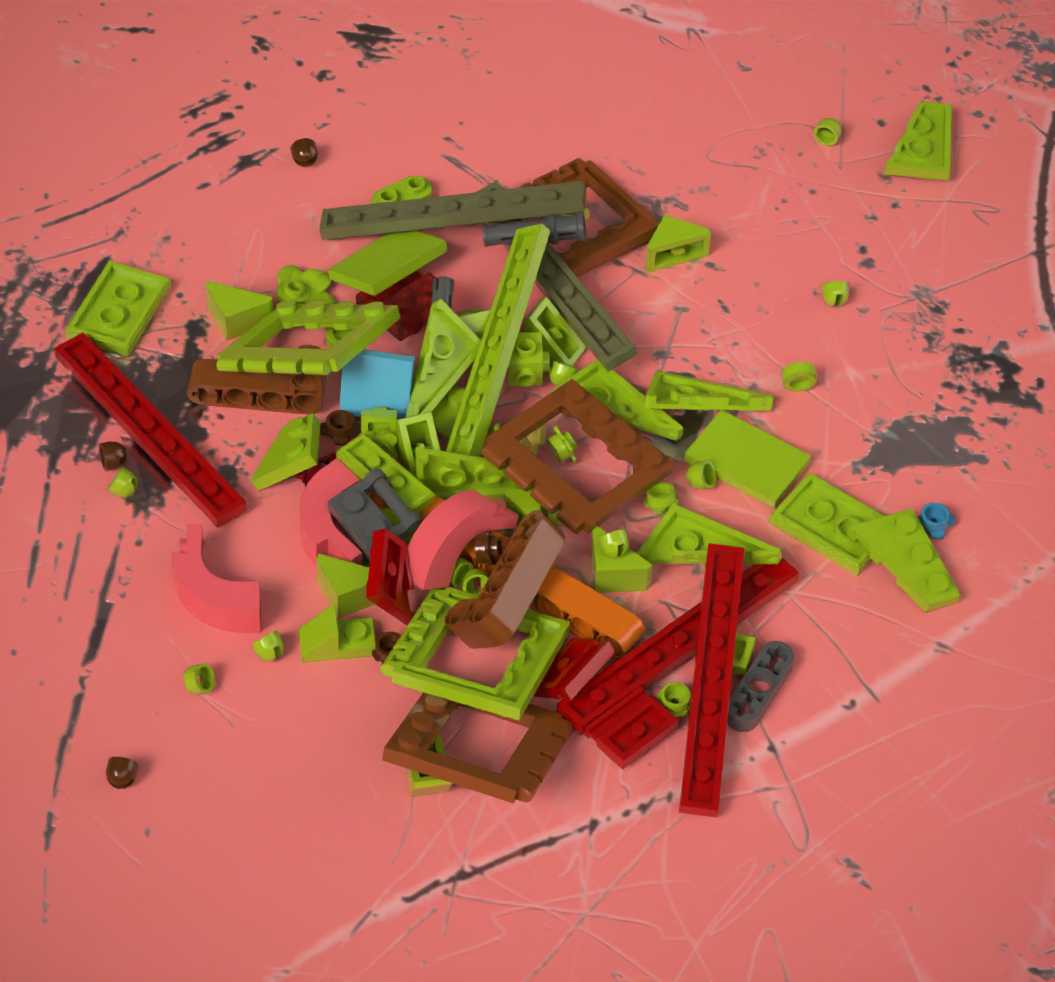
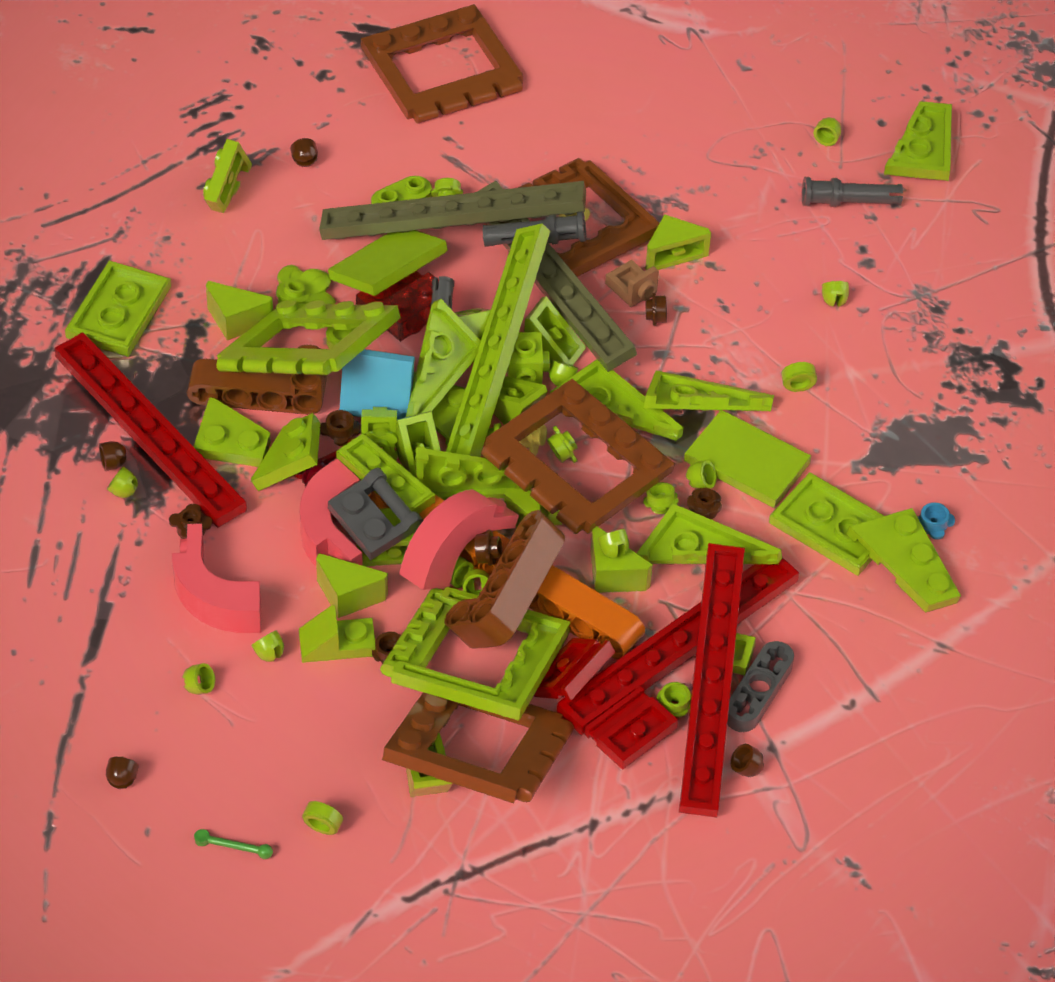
(190, 513): none -> reddish brown plate
(203, 838): none -> bright green hinge
(223, 184): none -> lime wing
(231, 436): none -> lime wing
(322, 818): none -> lime tile
(390, 575): red wing -> none
(446, 187): none -> lime plate
(453, 96): none -> dark orange hinge
(517, 397): none -> lime slope
(632, 282): none -> medium nougat bracket
(656, 309): none -> reddish brown plate
(708, 508): none -> reddish brown plate
(747, 760): none -> reddish brown hinge
(835, 192): none -> dark grey pin

